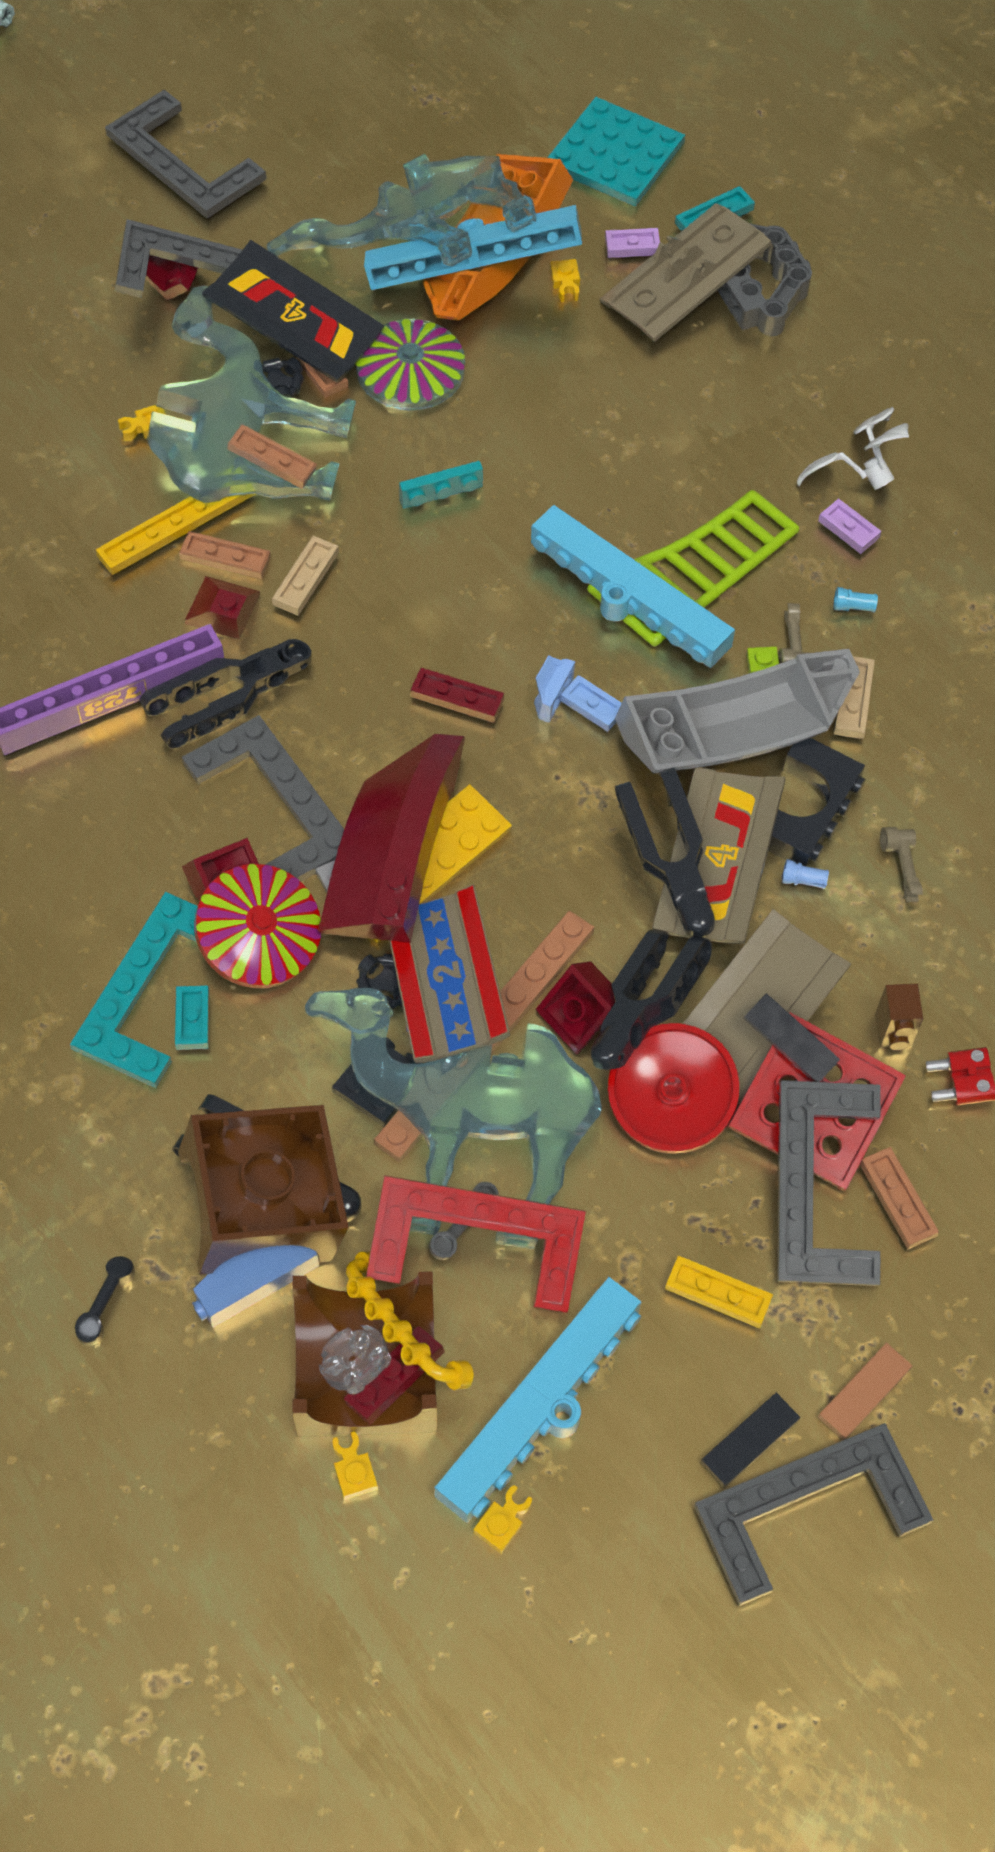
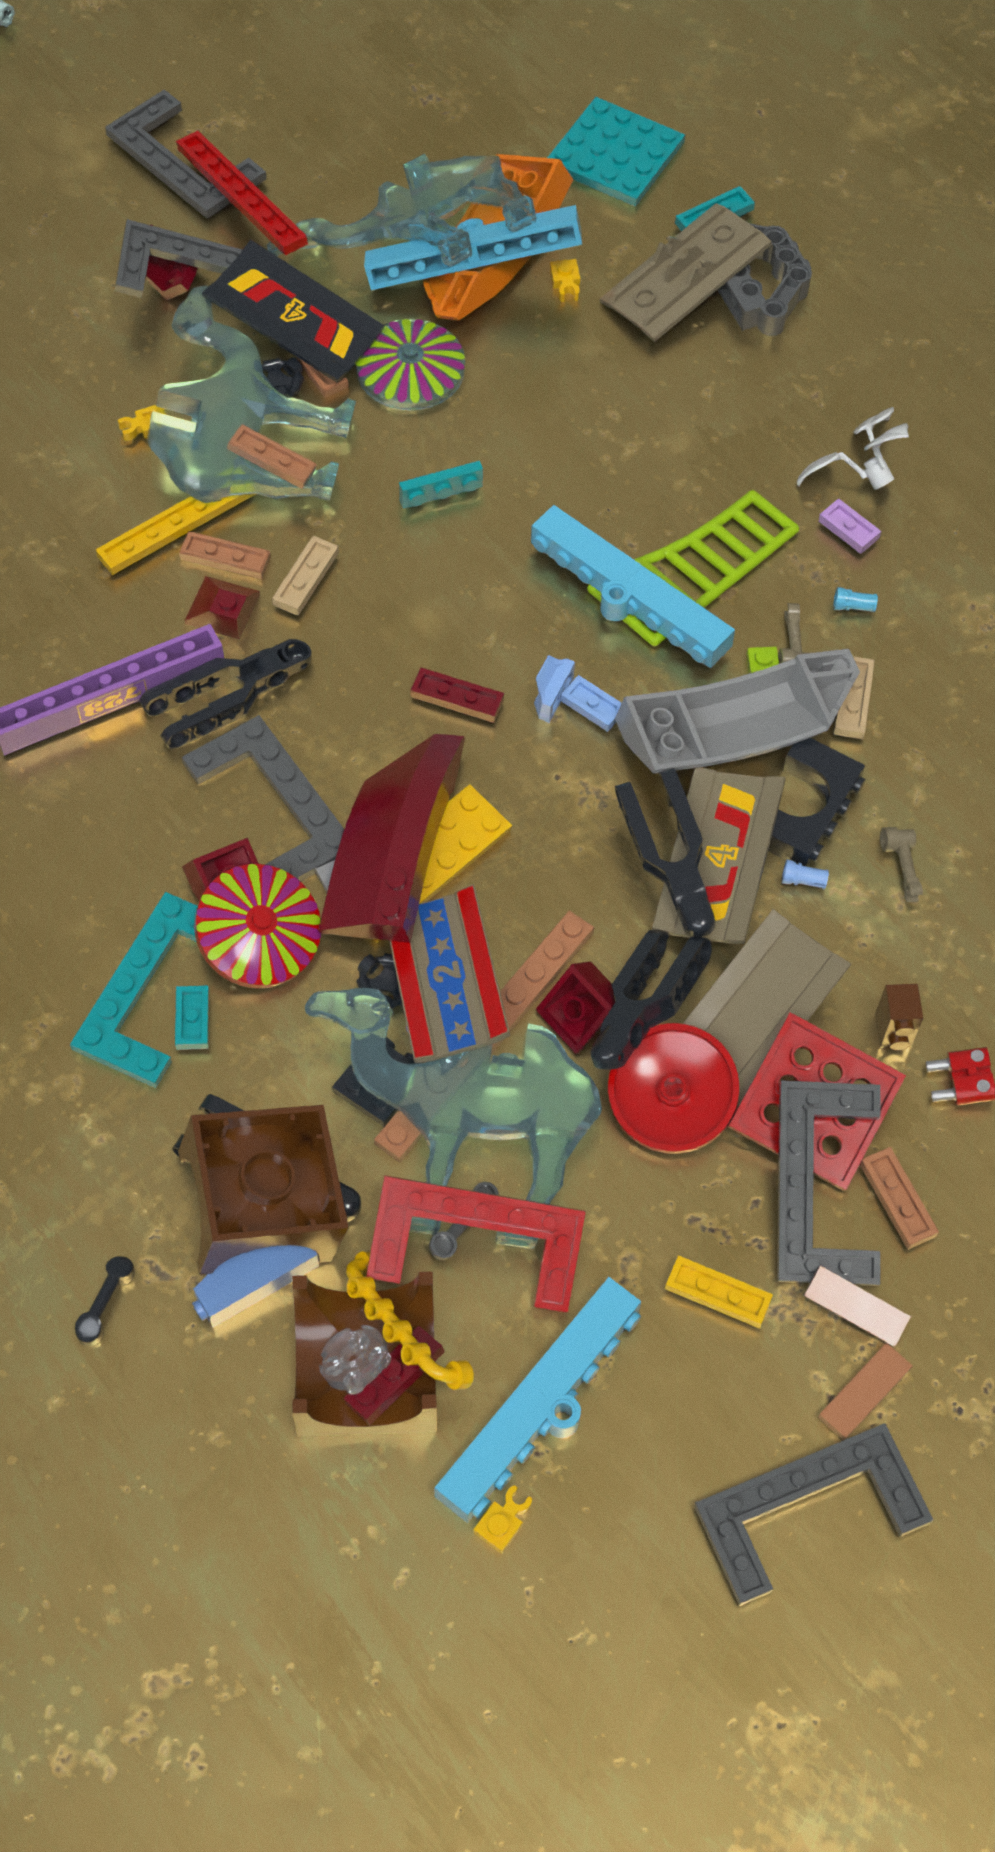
(242, 193): none -> red plate
(355, 1470): yellow plate -> none
(631, 242): lavender plate -> none
(750, 1440): black tile -> none
(791, 1038): black tile -> none
(856, 1306): none -> tile

